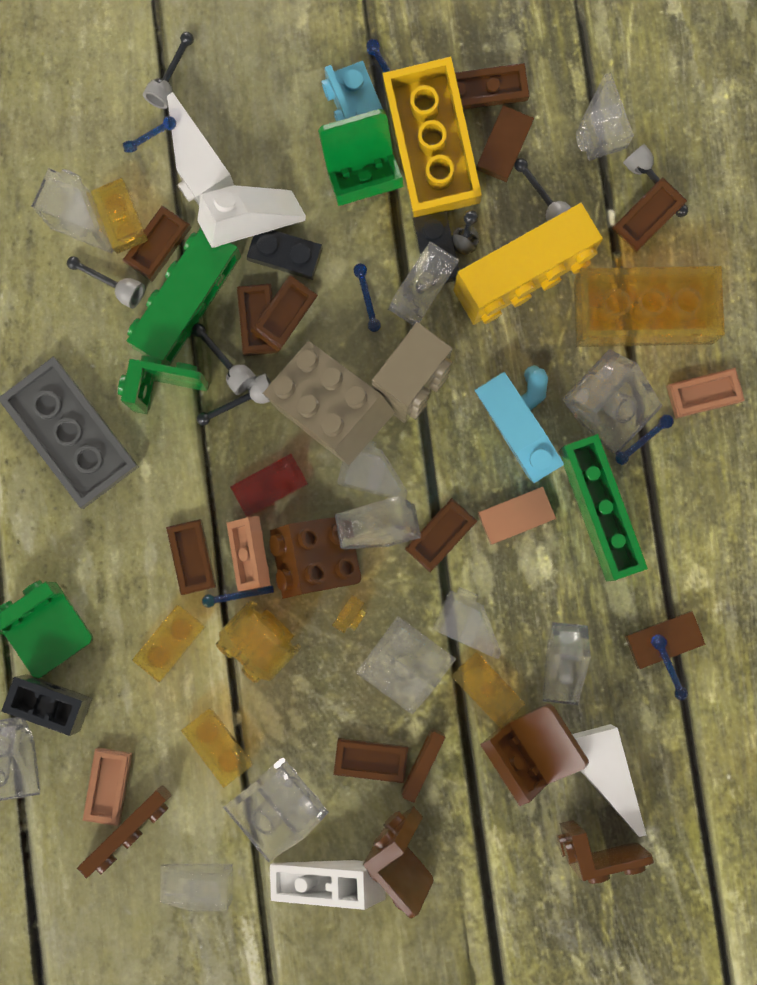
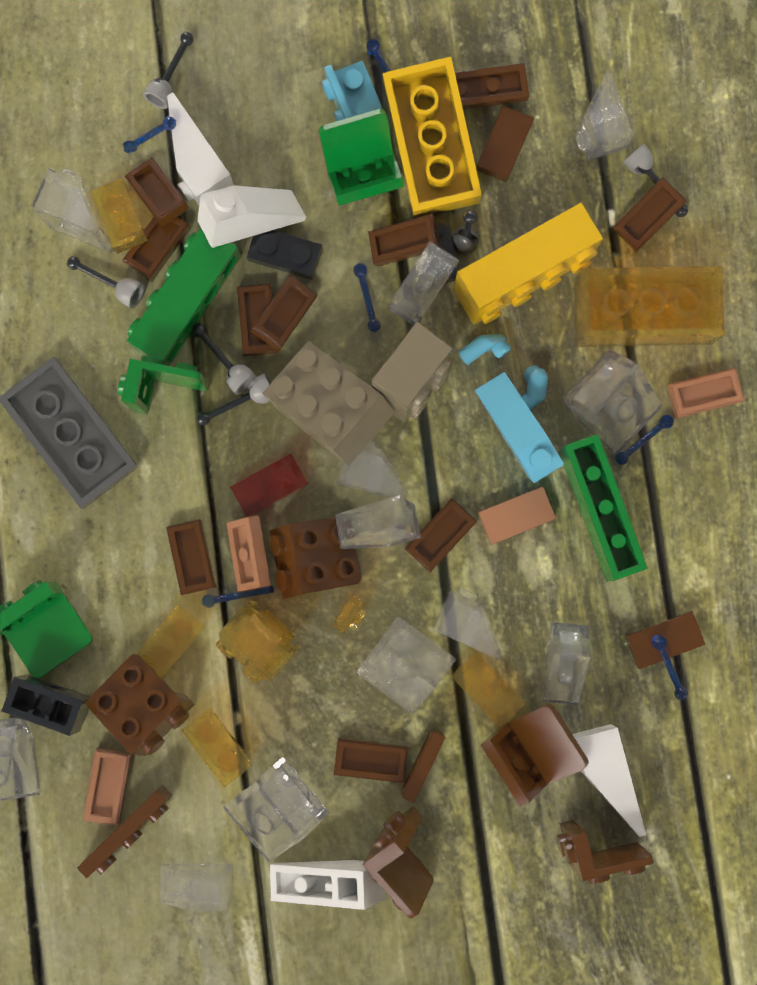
(139, 706): none -> reddish brown bracket
(157, 192): none -> reddish brown tile
(403, 239): none -> reddish brown tile
(485, 343): none -> medium azure arm
(554, 208): black hinge -> none

